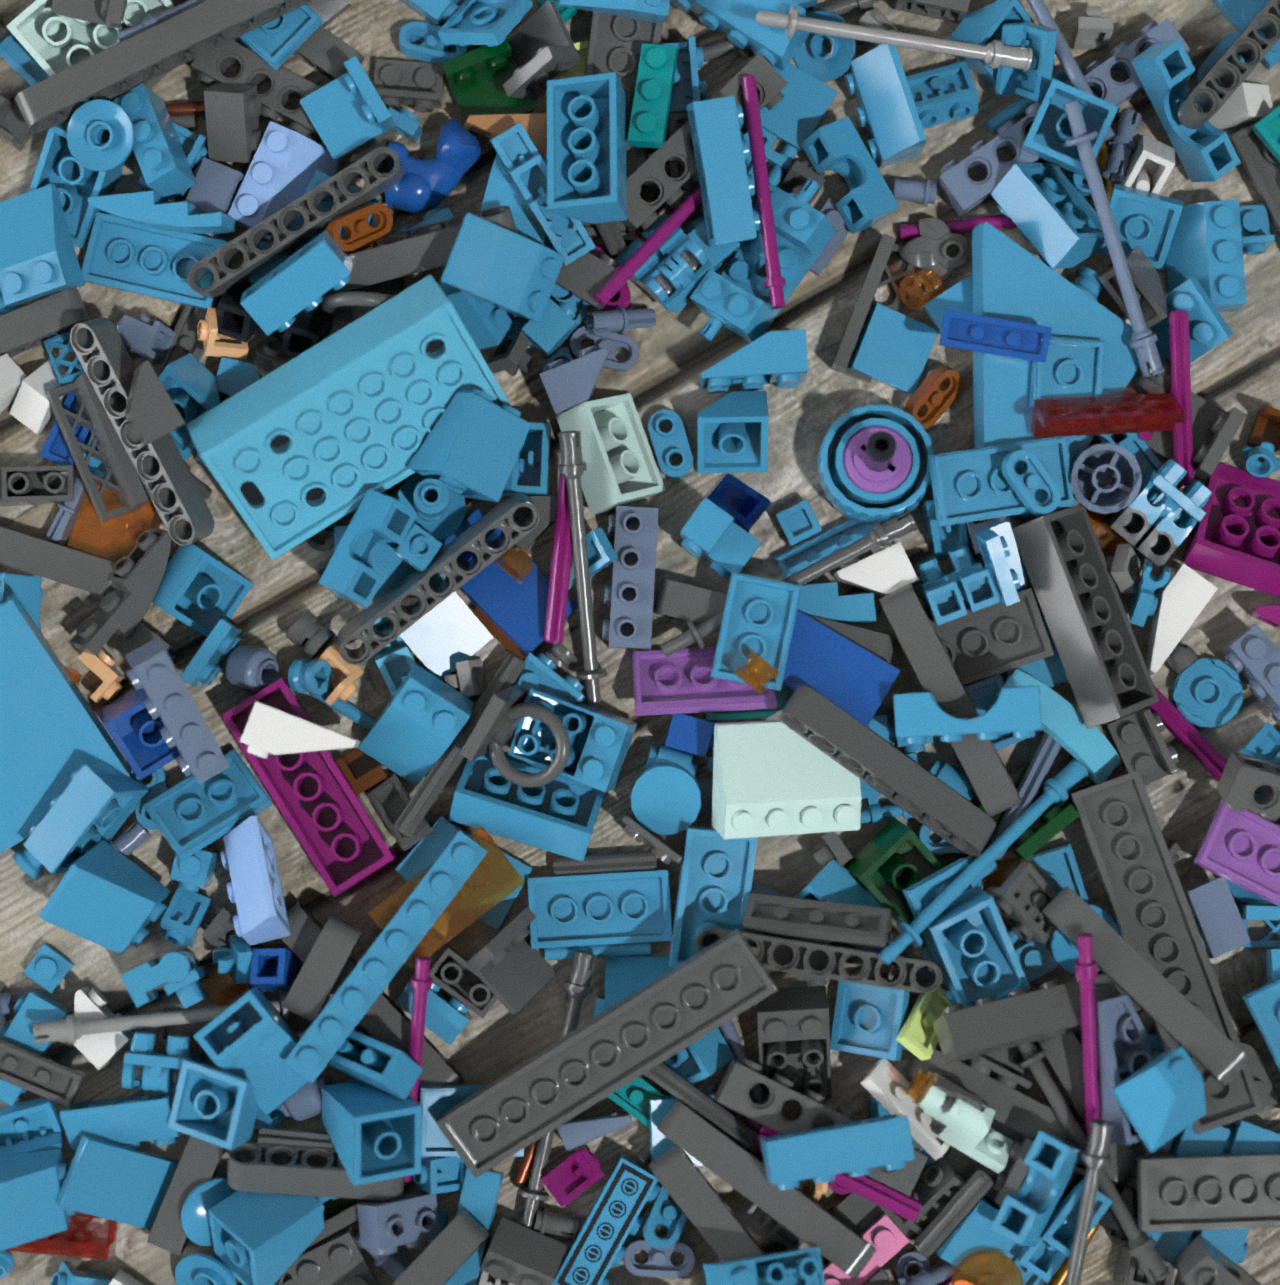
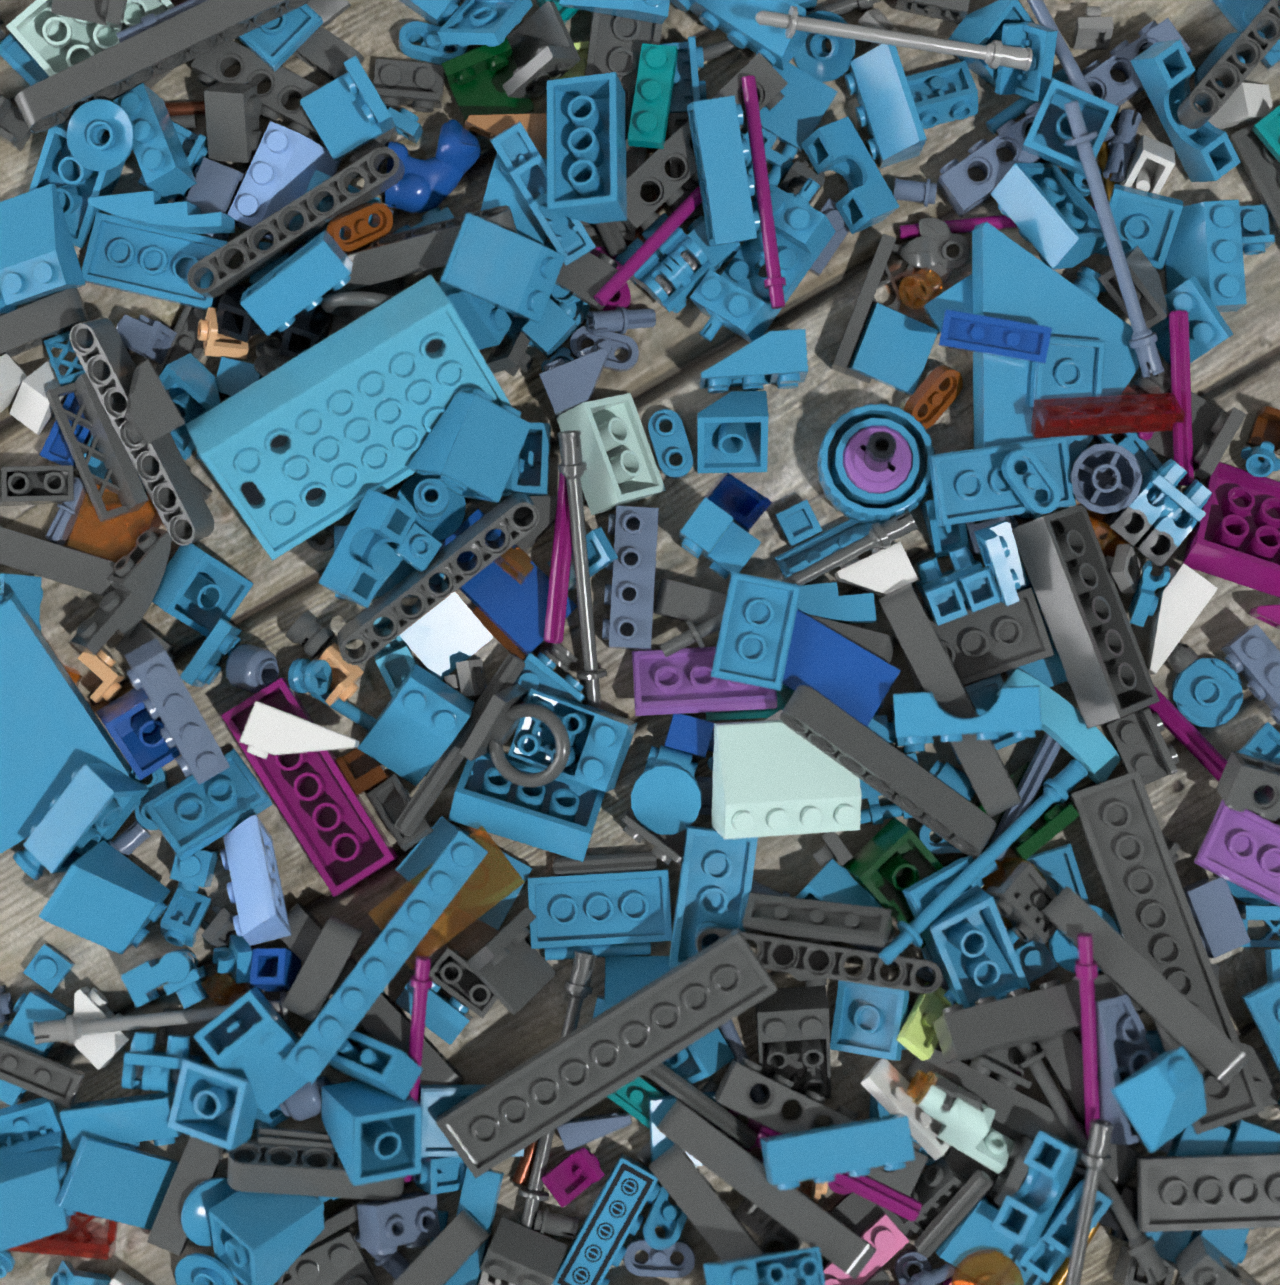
(756, 672): clear orange wheel -> none

